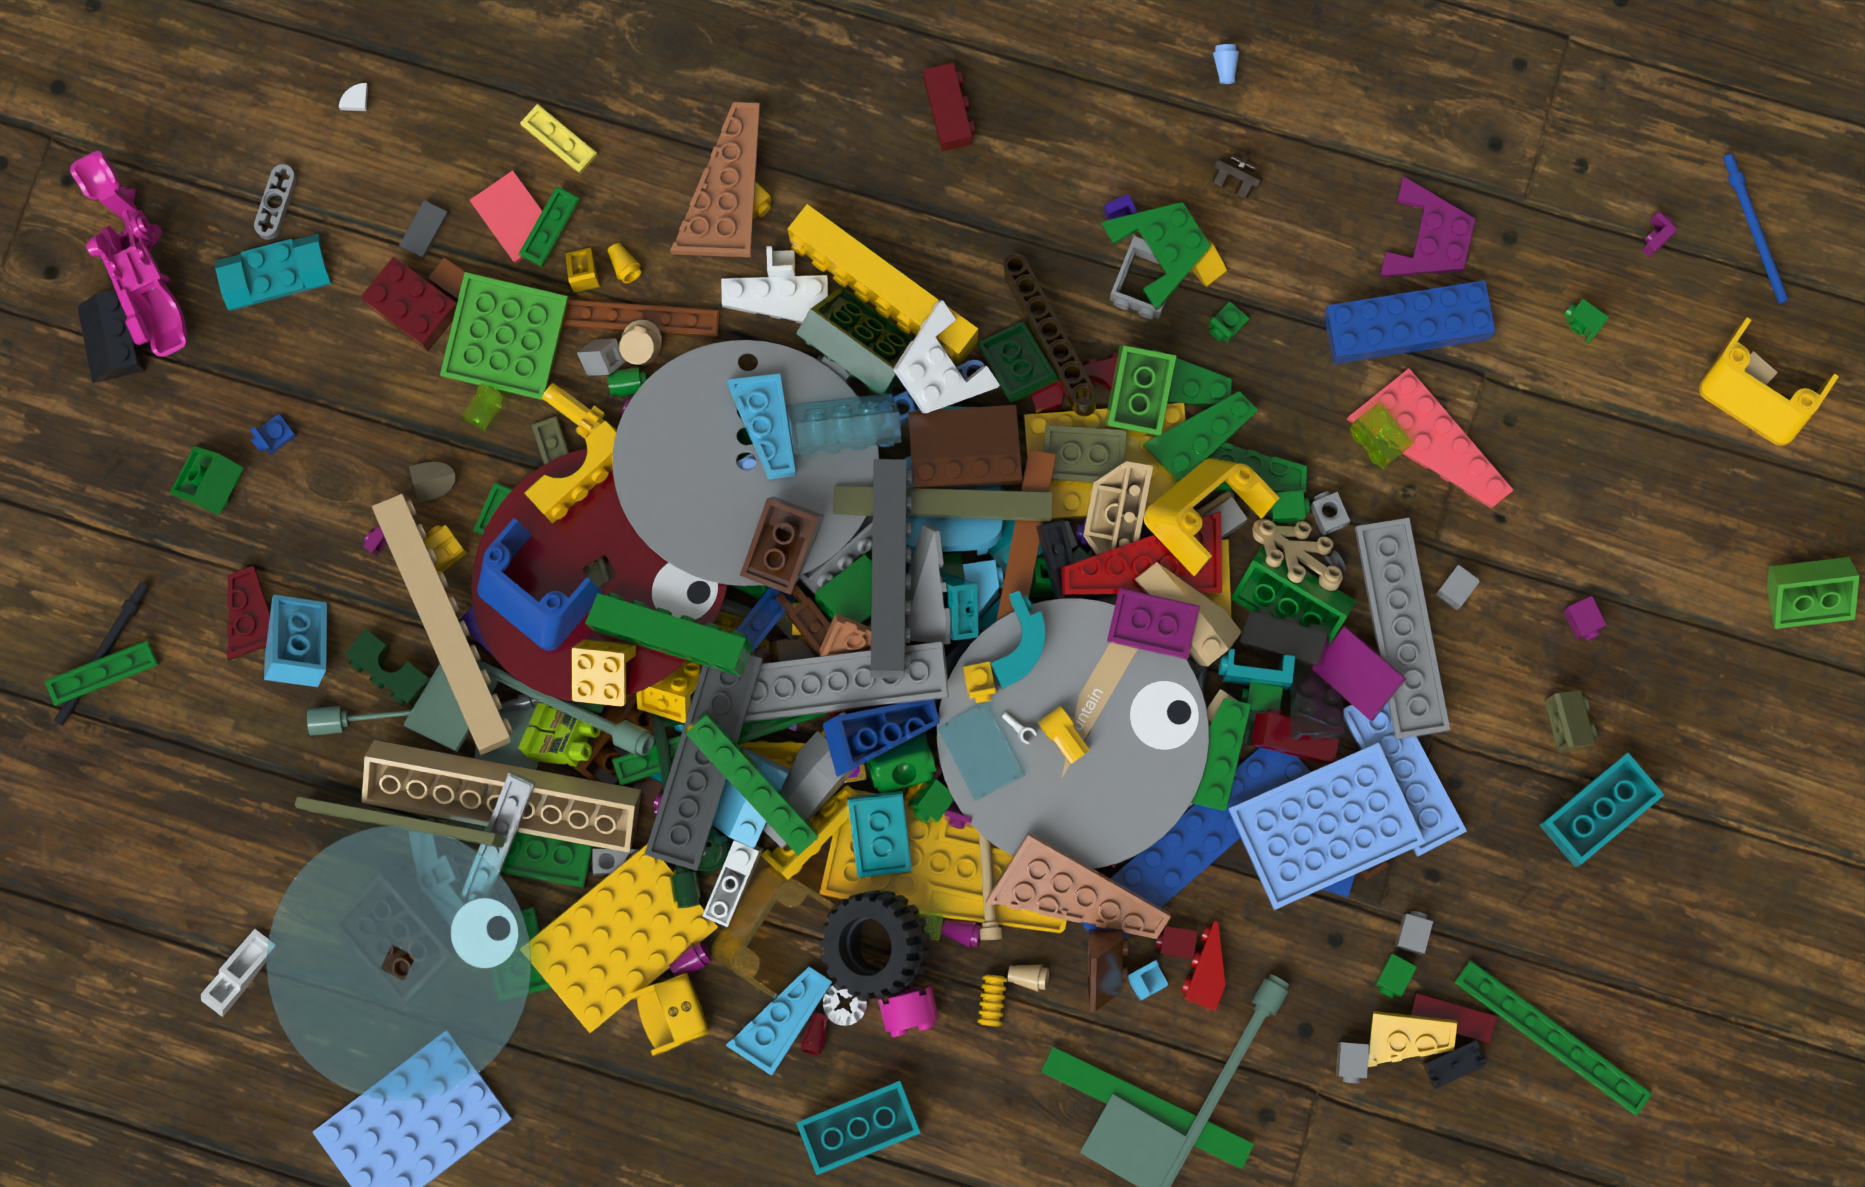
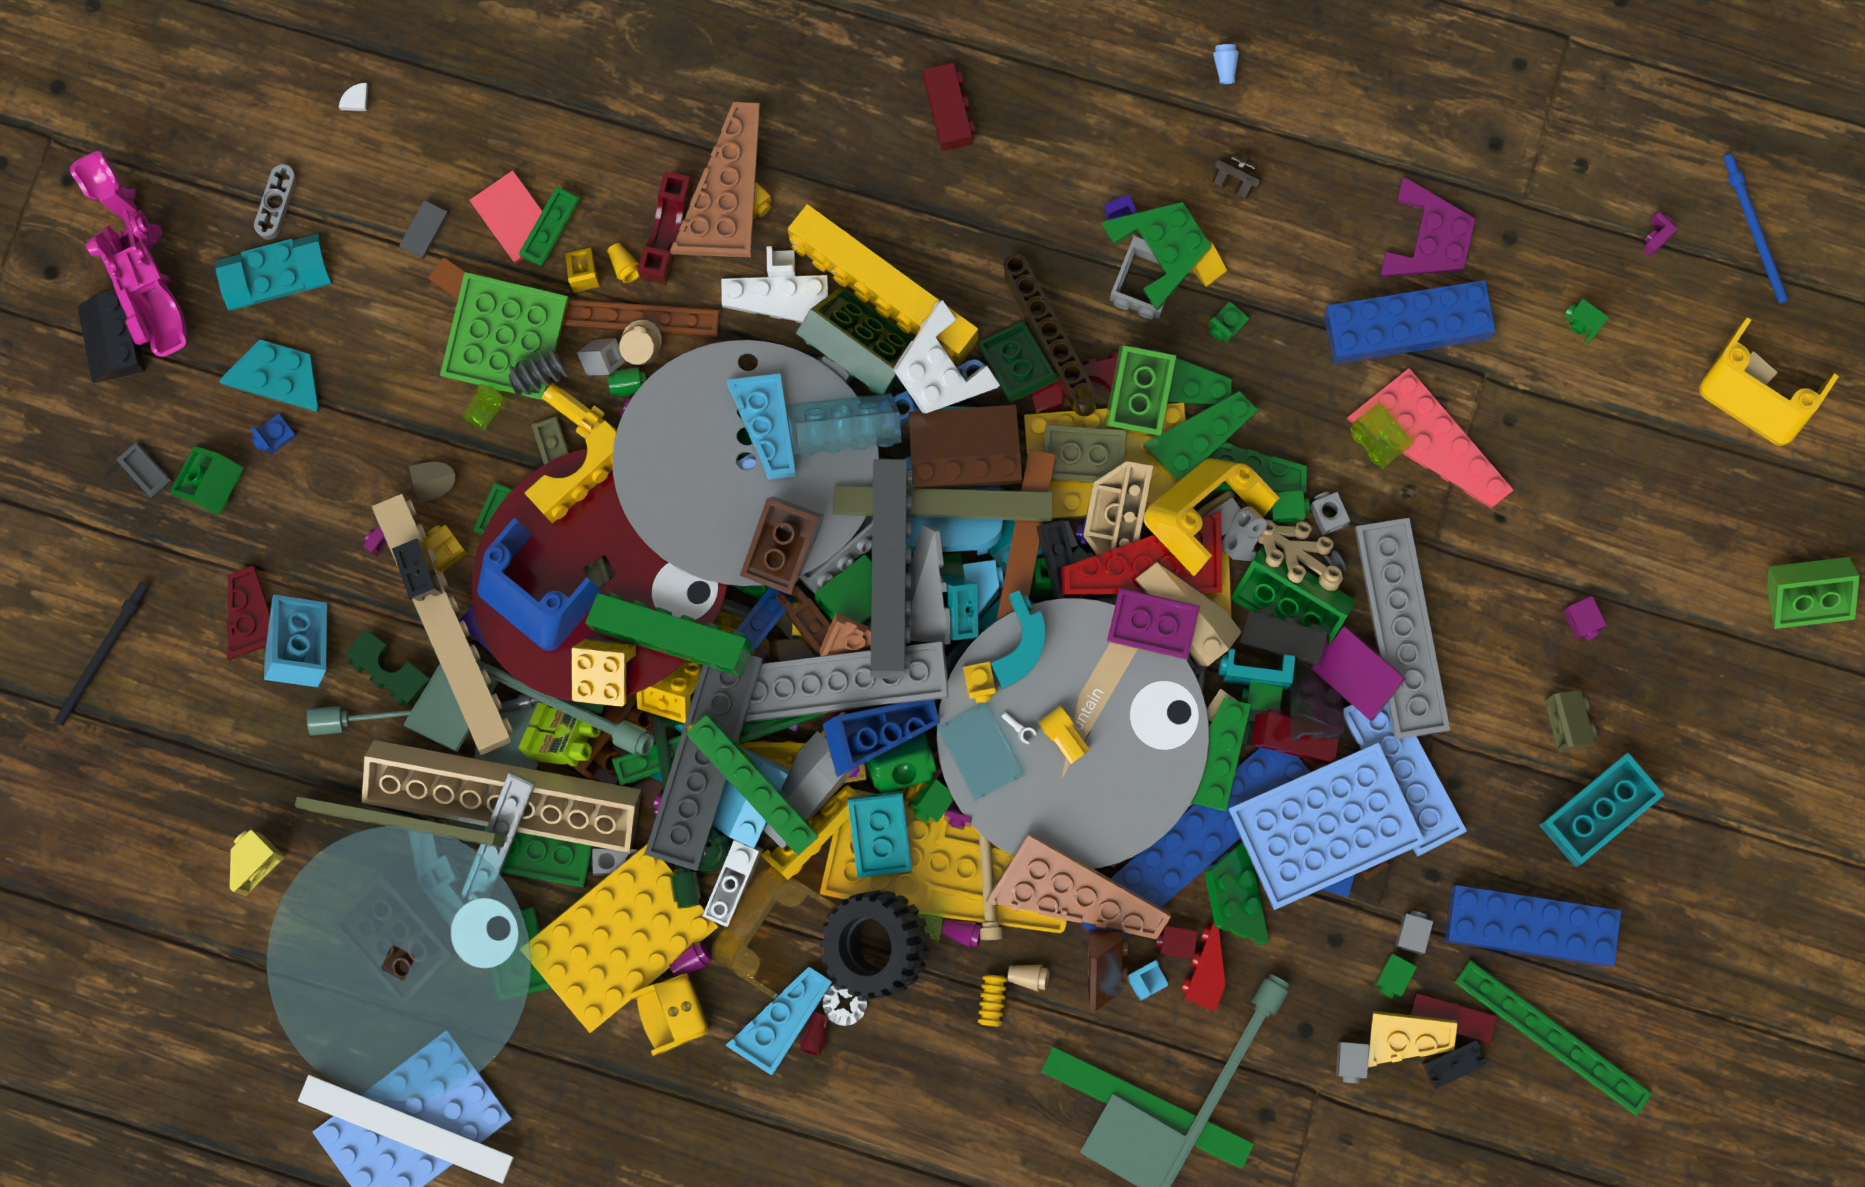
(101, 673): green tile -> none
(144, 470): none -> dark grey tile
(236, 973): white slope -> none
(251, 861): none -> light yellow slope
(276, 375): none -> teal wing
(406, 1129): none -> white tile
(410, 303): dark red brick -> none
(417, 570): none -> black hinge
(536, 373): none -> dark grey piece
(558, 139): light yellow tile -> none
(670, 212): none -> dark red arch
(858, 1128): teal brick -> none
(909, 1010): dark pink brick -> none
(1236, 896): none -> green wing
(1244, 534): none -> light grey leg
(1457, 587): light grey panel -> none
(1532, 926): none -> blue brick

